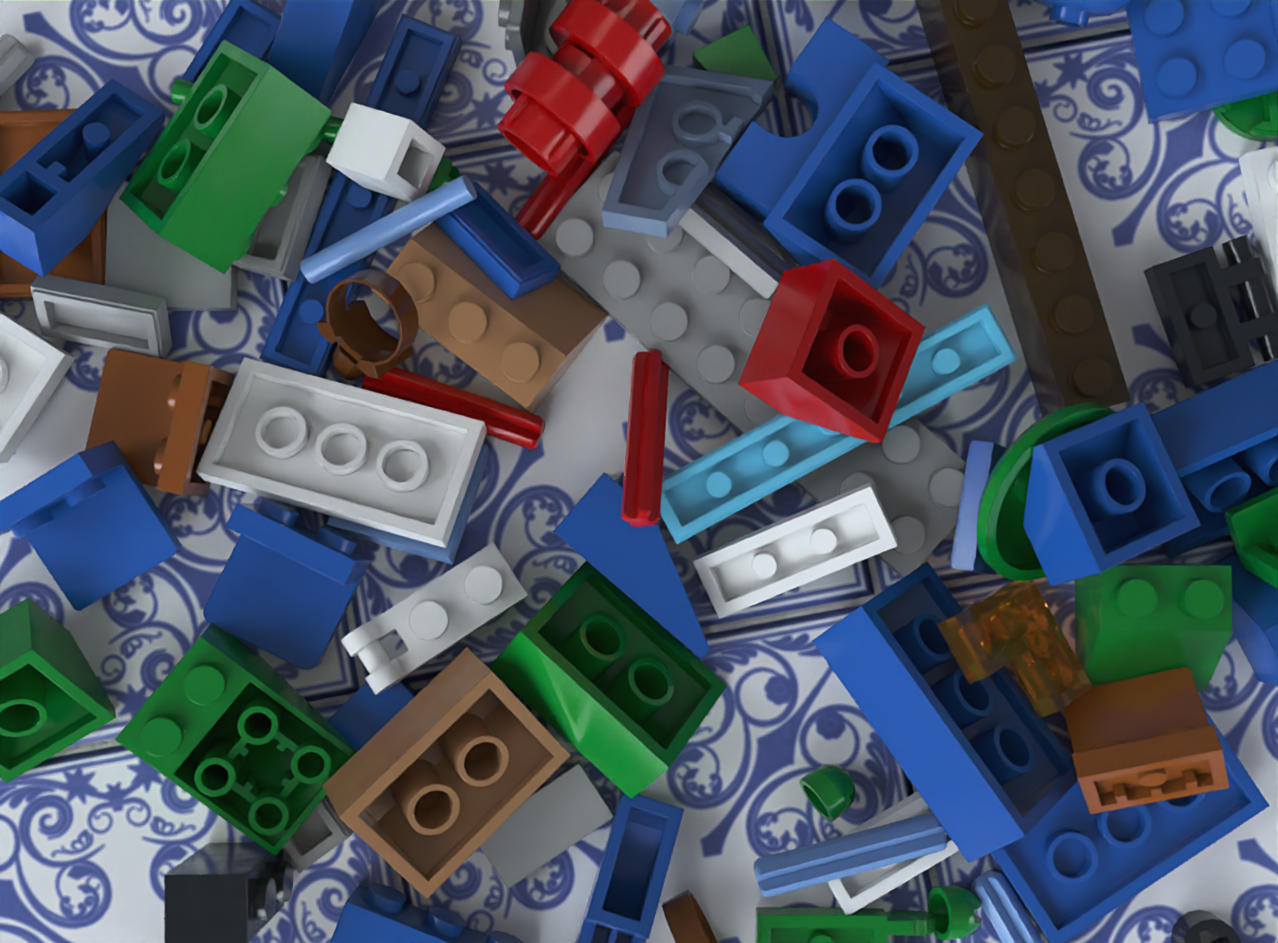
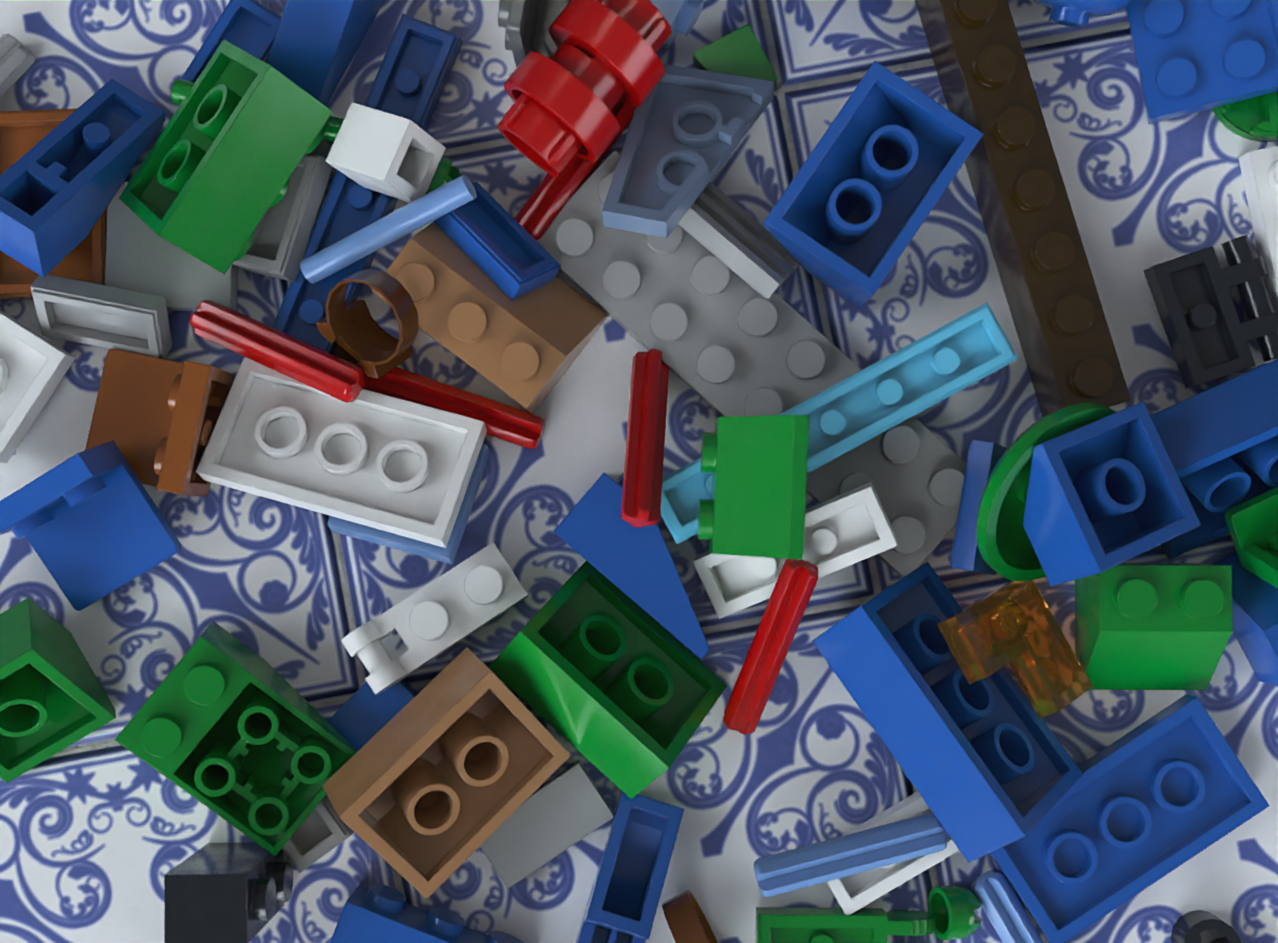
(278, 351): none -> red axle
(285, 583): blue bracket -> none
(755, 486): none -> green slope
(770, 645): none -> red axle
(823, 81): blue arch -> none
(829, 790): green hinge -> none
(832, 351): red slope -> none
(1144, 742): dark orange bracket -> none

